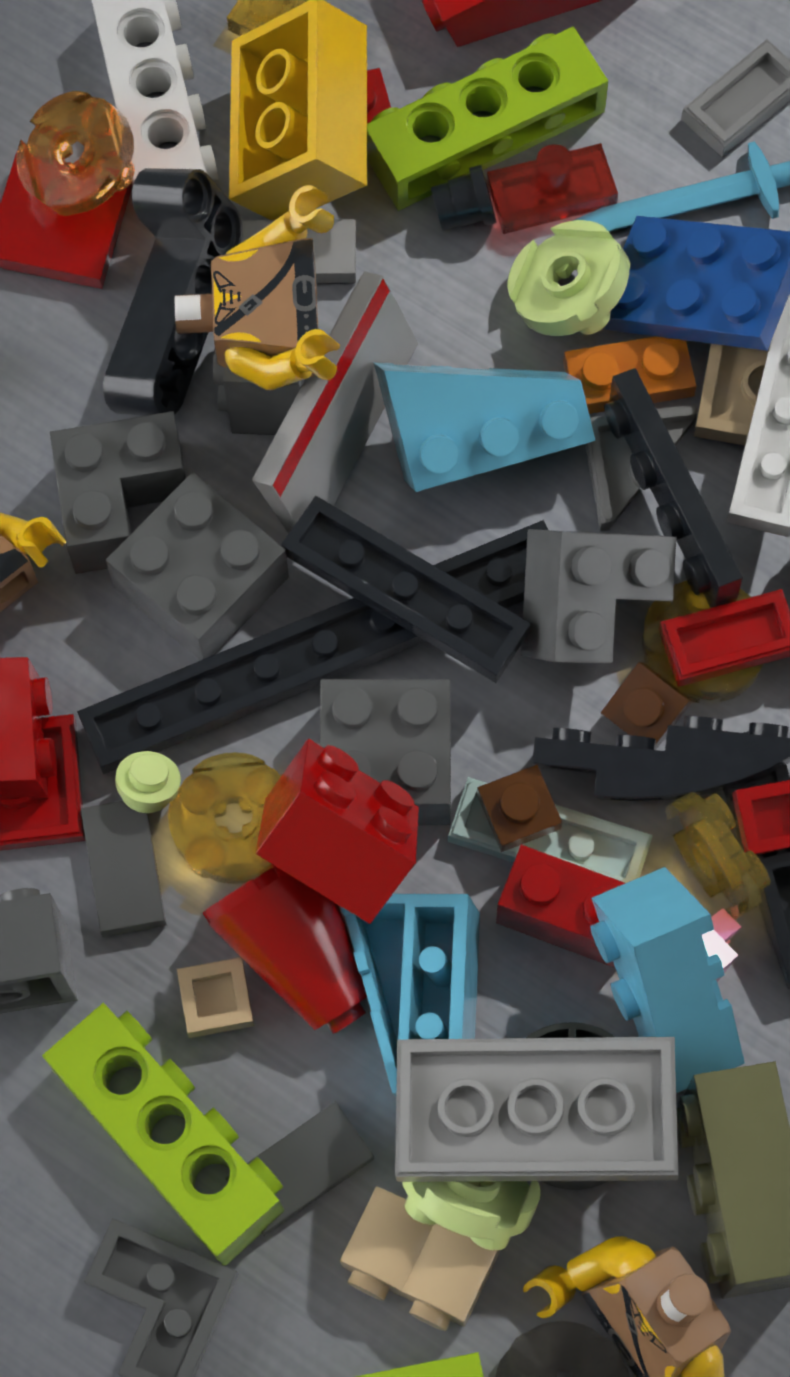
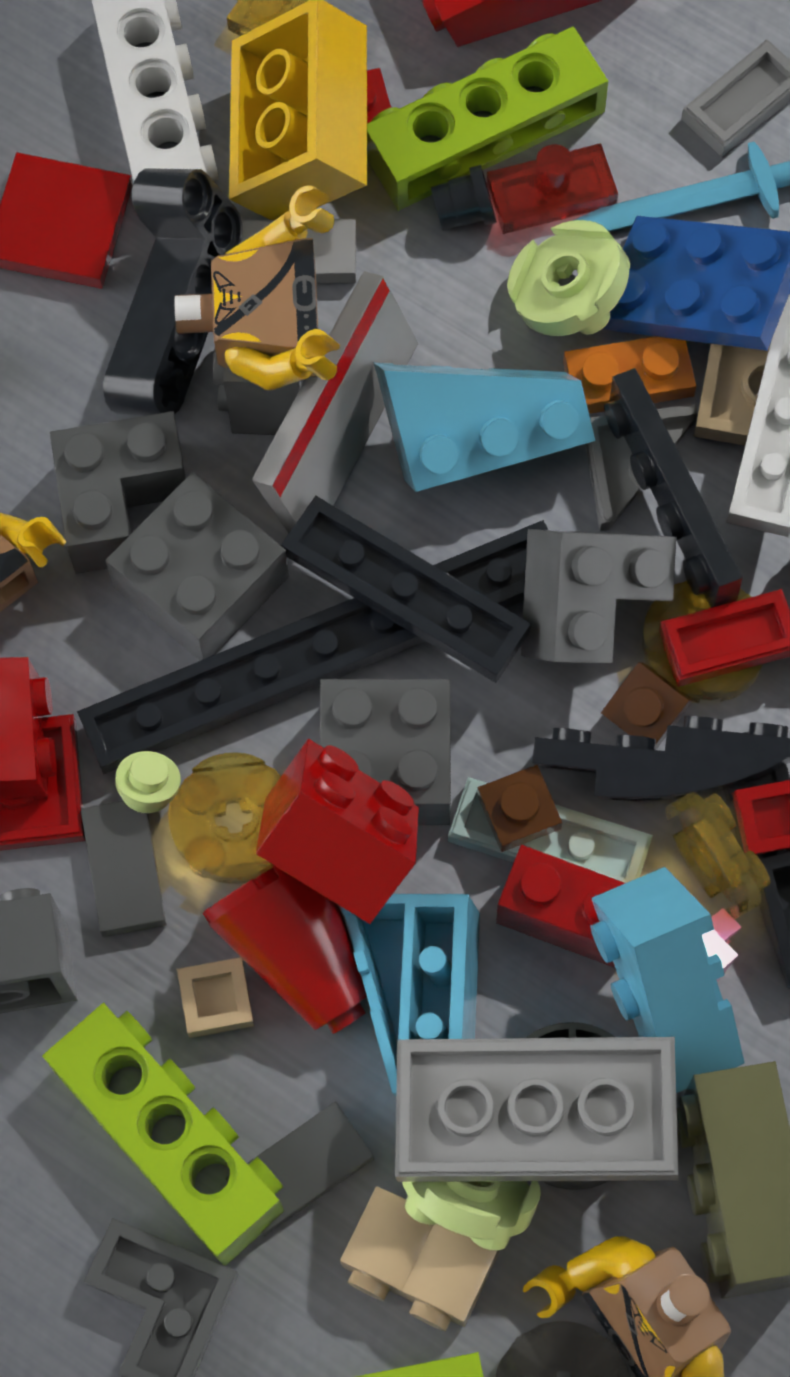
(100, 169): clear orange plate -> none

